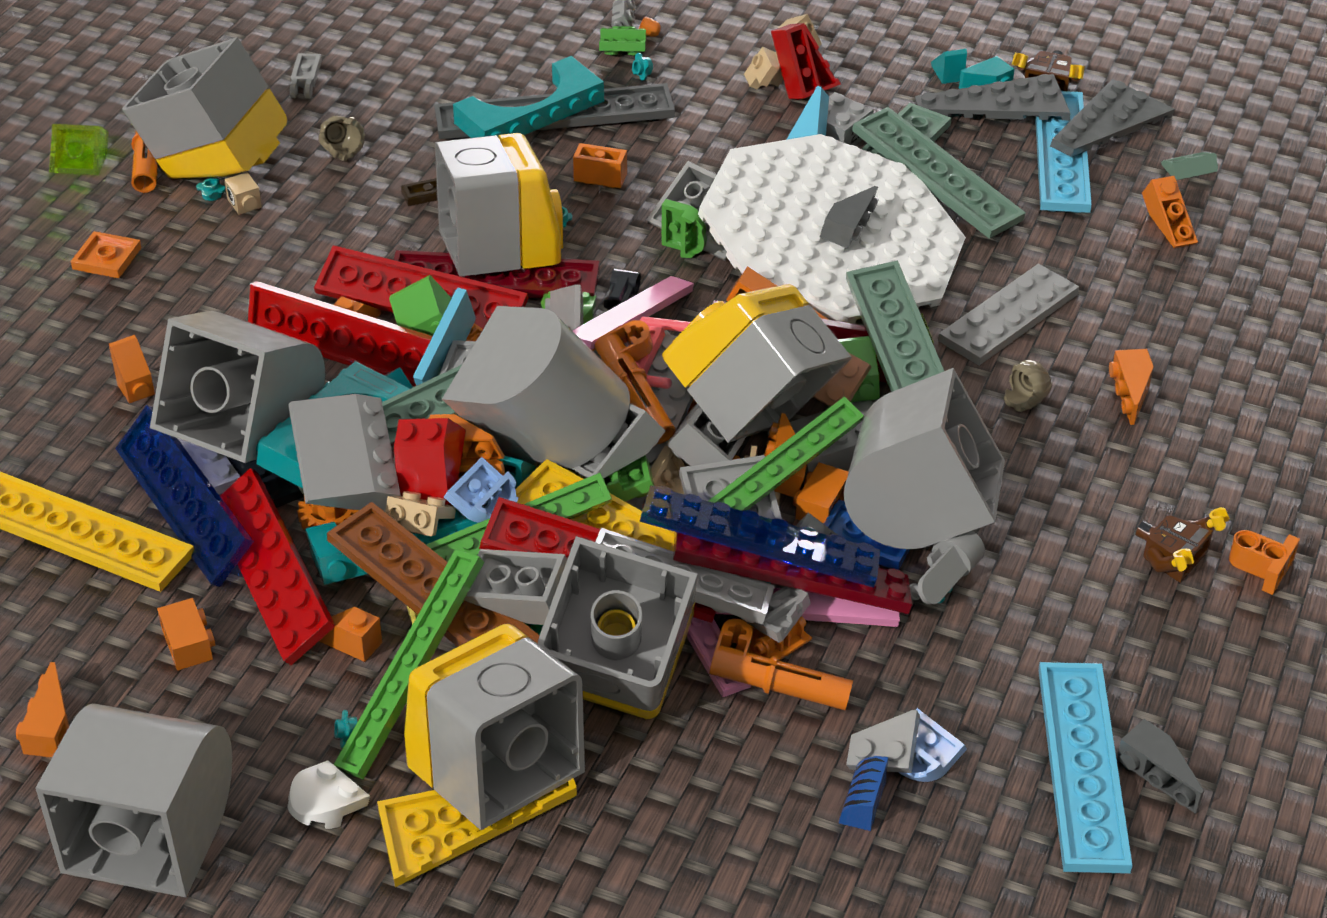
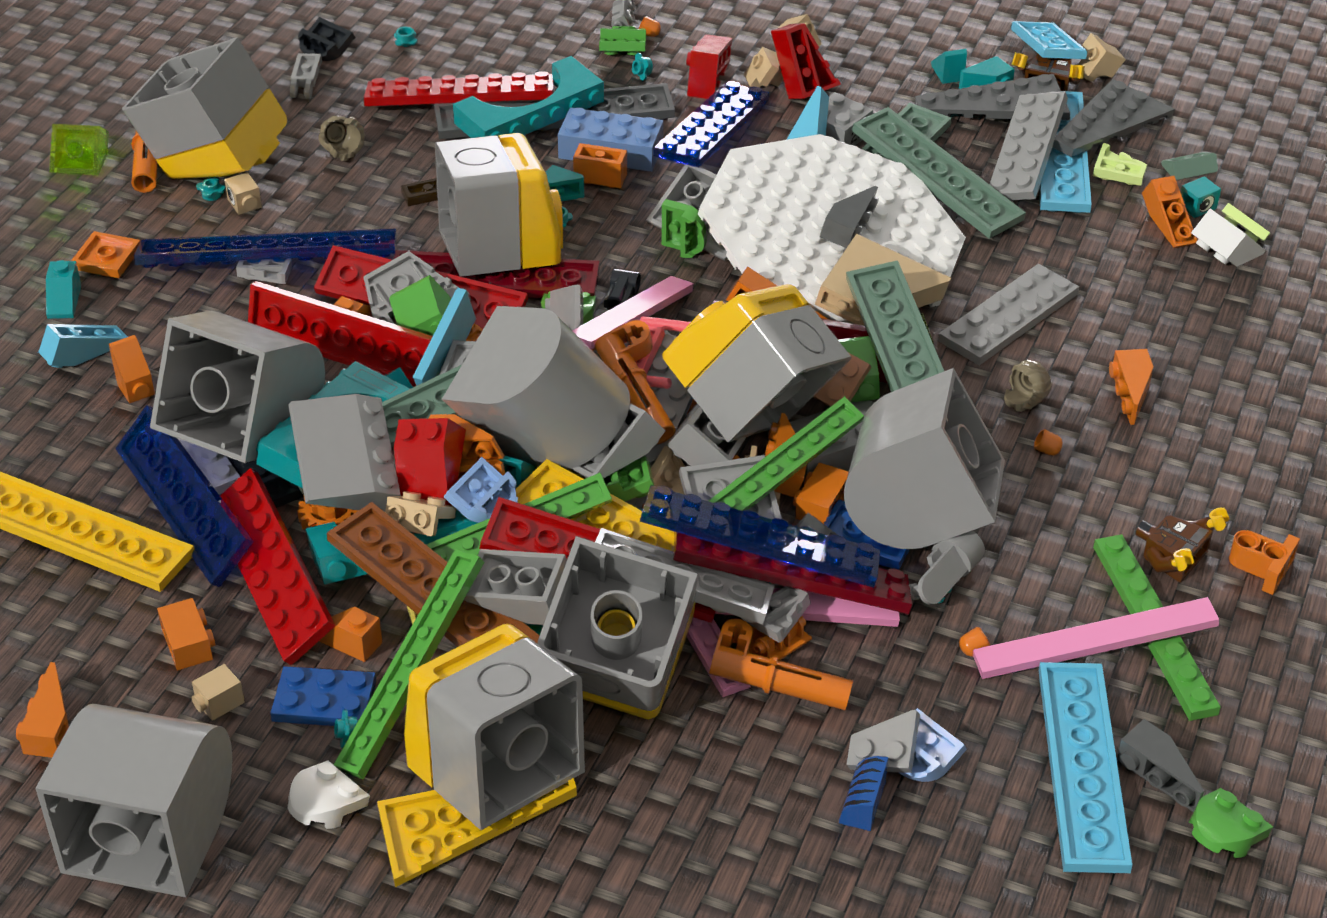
(62, 289): none -> teal slope
(77, 343): none -> medium azure slope
(217, 692): none -> tan brick
(262, 246): none -> clear blue plate
(265, 270): none -> light grey wing
(321, 695): none -> blue plate
(325, 39): none -> black slope
(397, 276): none -> light grey wing
(405, 36): none -> teal plate
(452, 89): none -> red plate
(568, 183): none -> teal slope
(611, 130): none -> medium blue brick
(706, 63): none -> red wedge
(711, 124): none -> clear blue plate
(836, 297): none -> tan slope
(973, 640): none -> orange piece
(1028, 145): none -> light grey plate
(1048, 40): none -> medium azure tile
(1048, 442): none -> orange piece
(1095, 637): none -> bright pink tile
(1101, 58): none -> tan brick
(1119, 167): none -> yellowish green wing
(1169, 652): none -> bright green plate
(1200, 196): none -> teal brick
(1226, 239): none -> white slope
(1227, 824): none -> bright green slope
(1252, 229): none -> yellowish green wing

